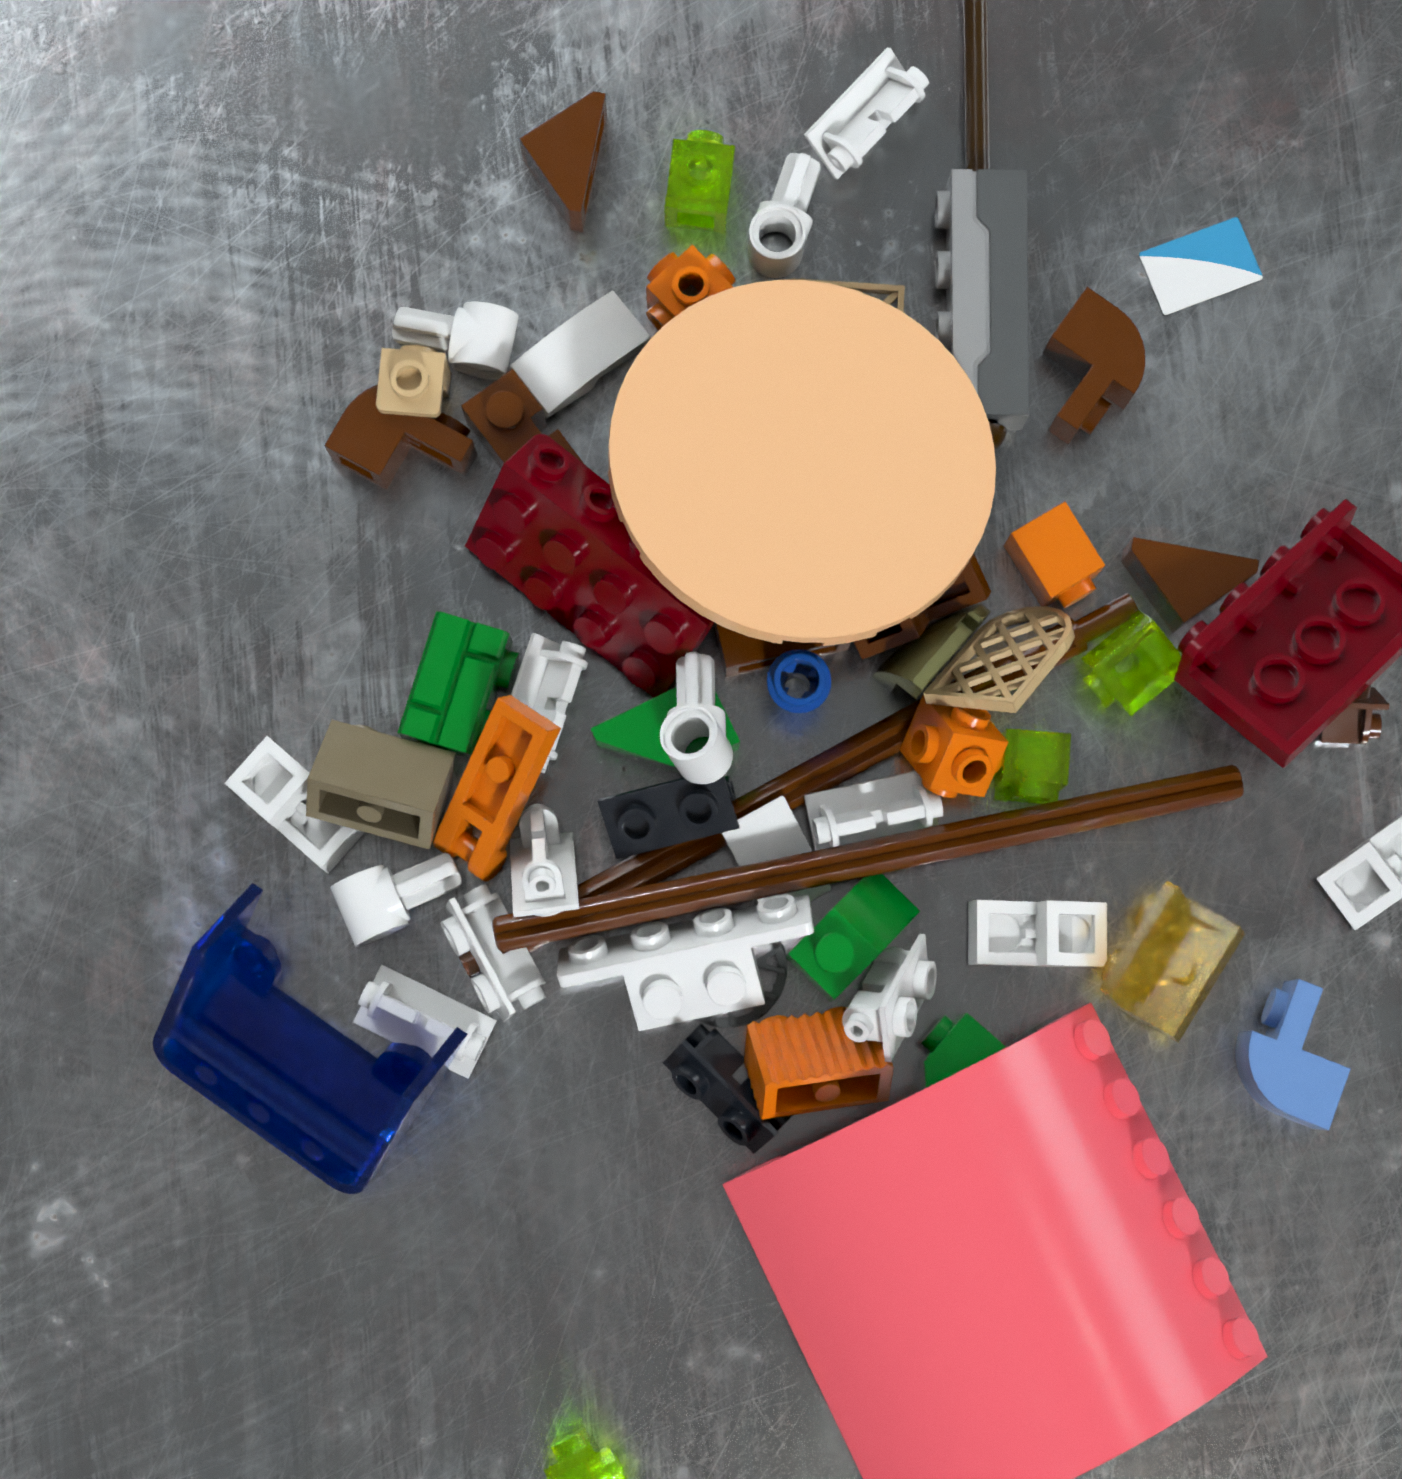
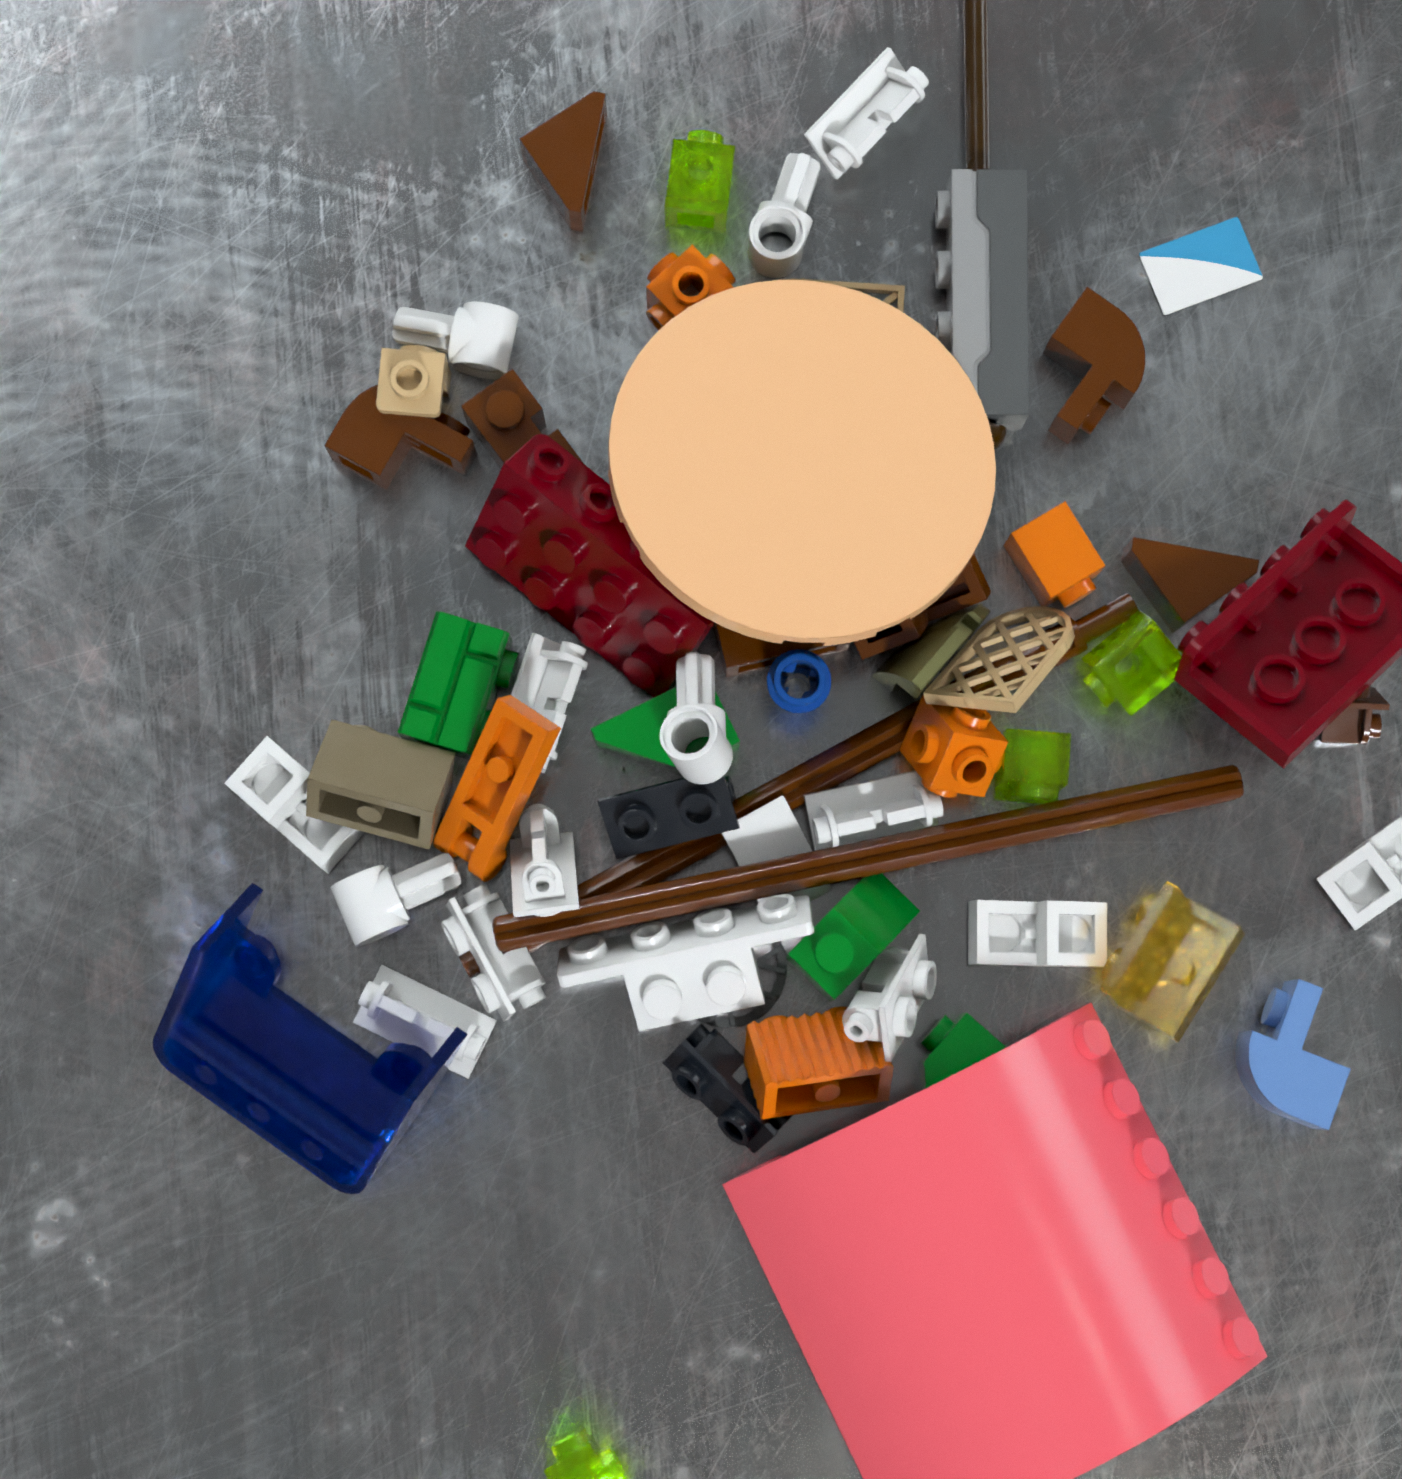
(580, 352): white slope -> none

